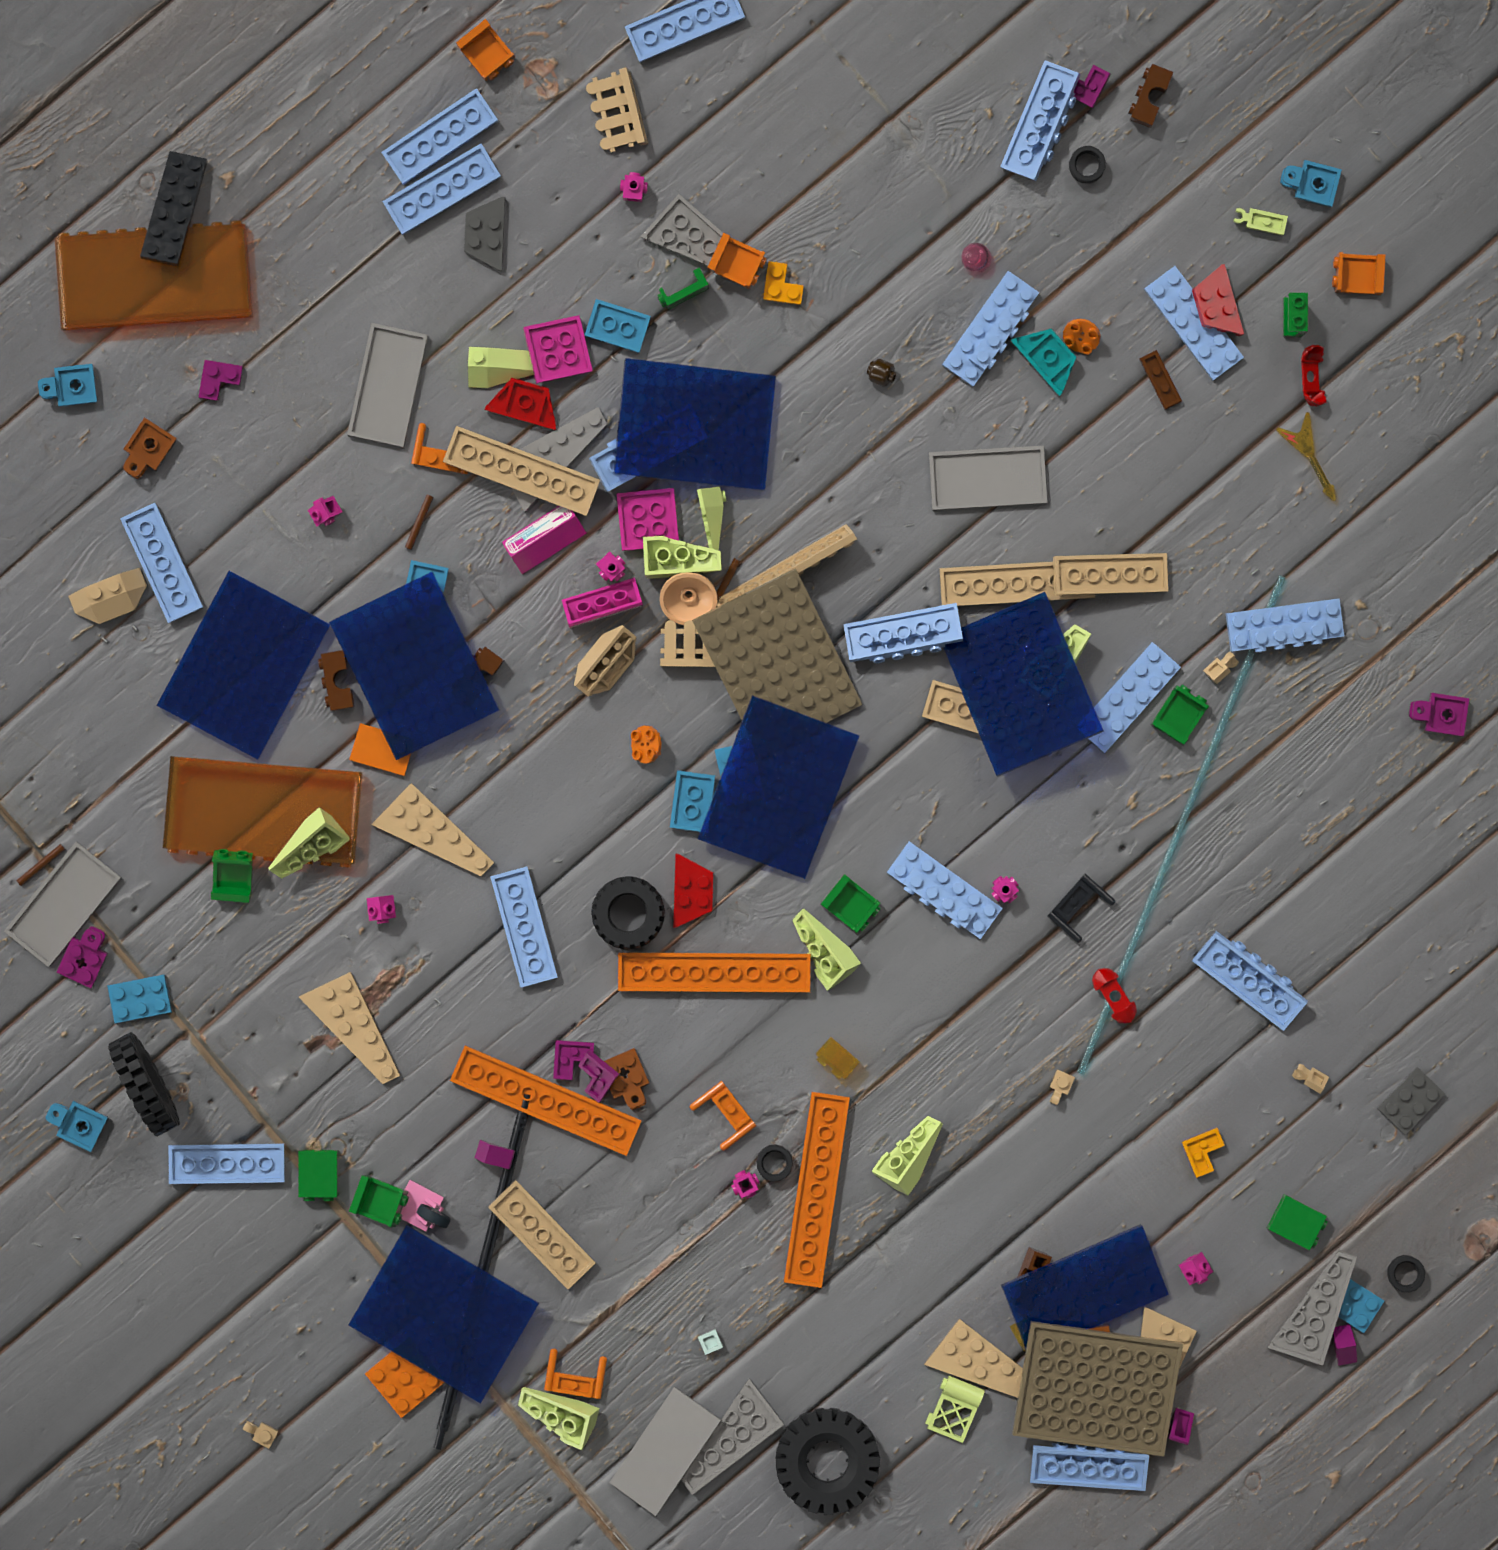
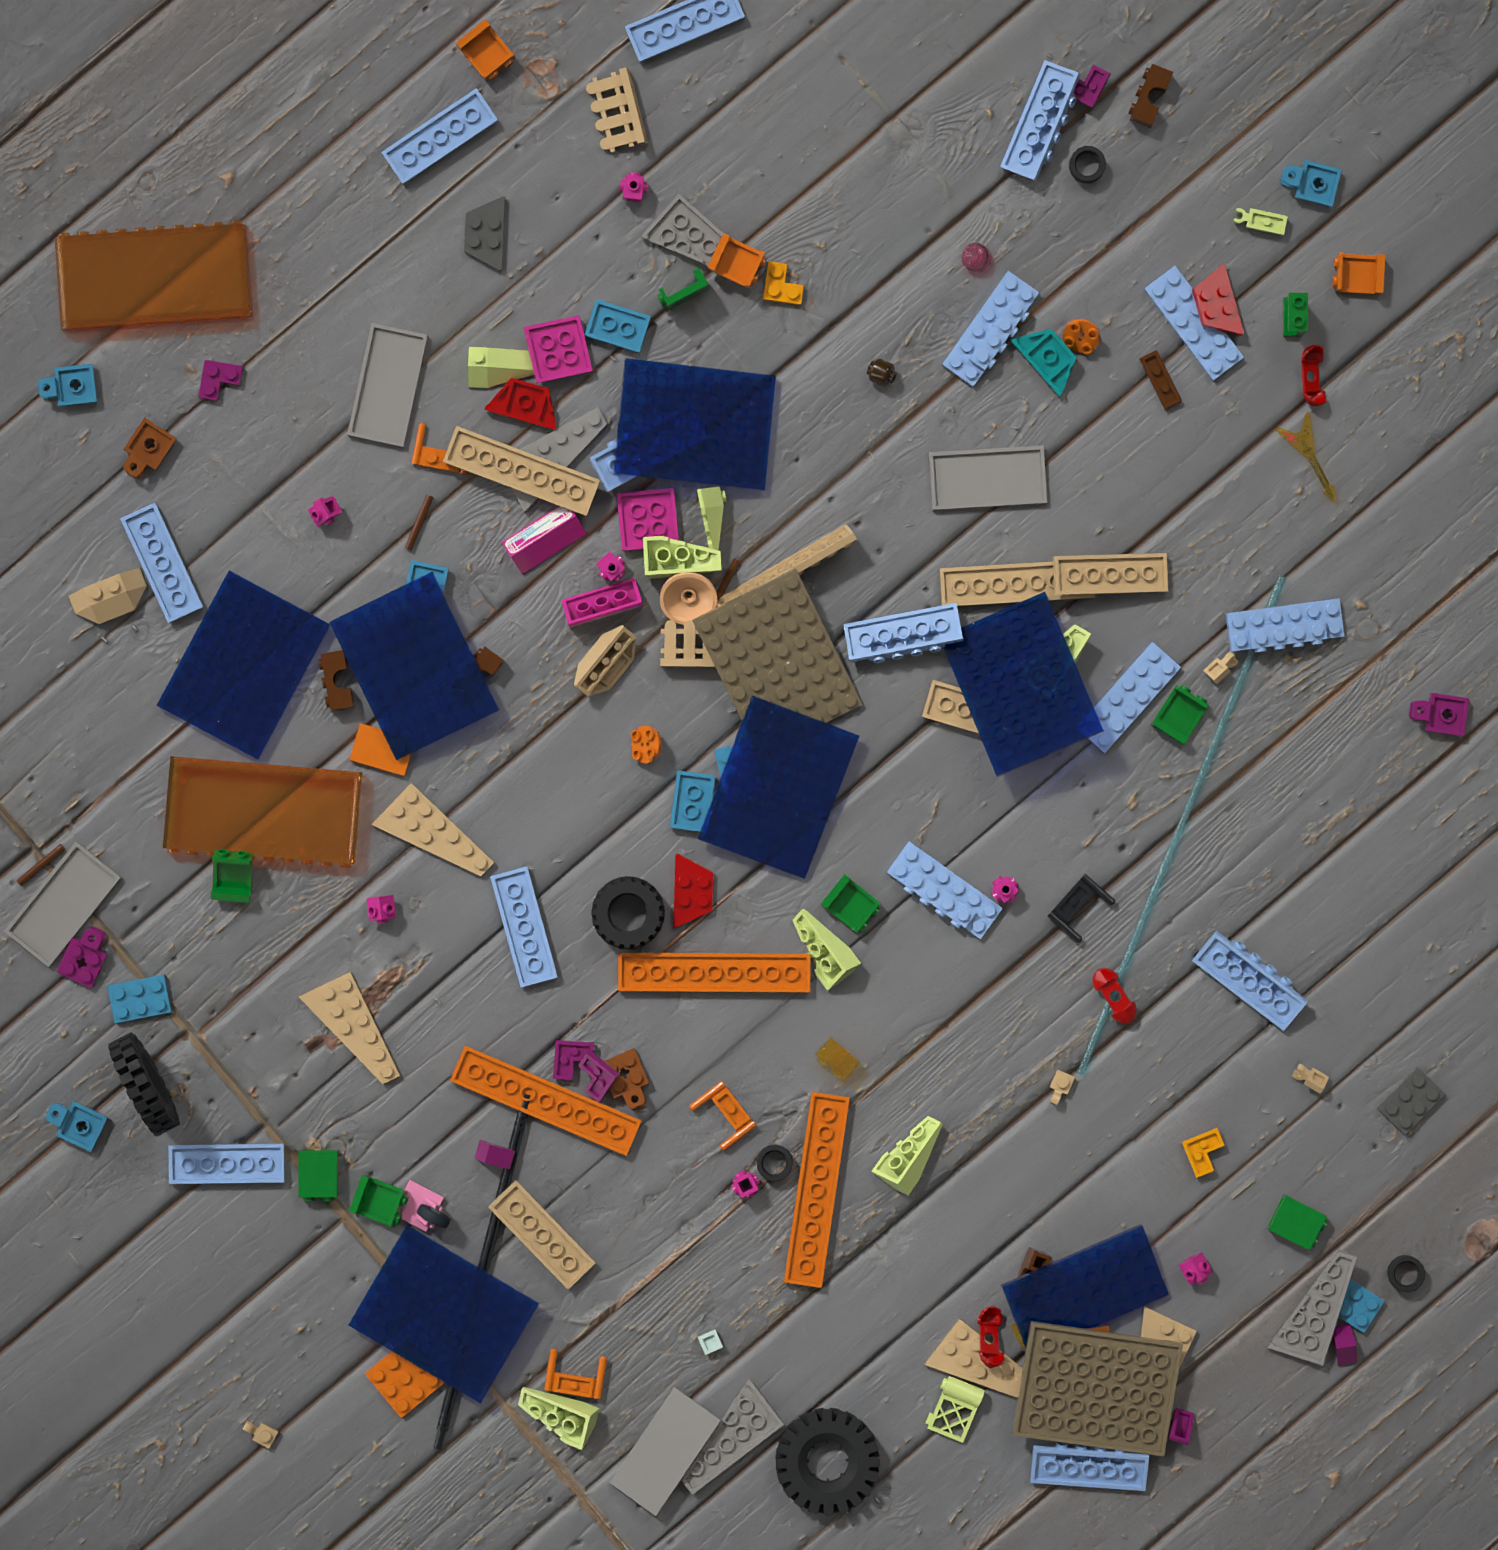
(173, 208): black plate -> none
(313, 839): yellowish green wedge -> none
(441, 189): light blue plate -> none
(988, 1323): none -> red piece

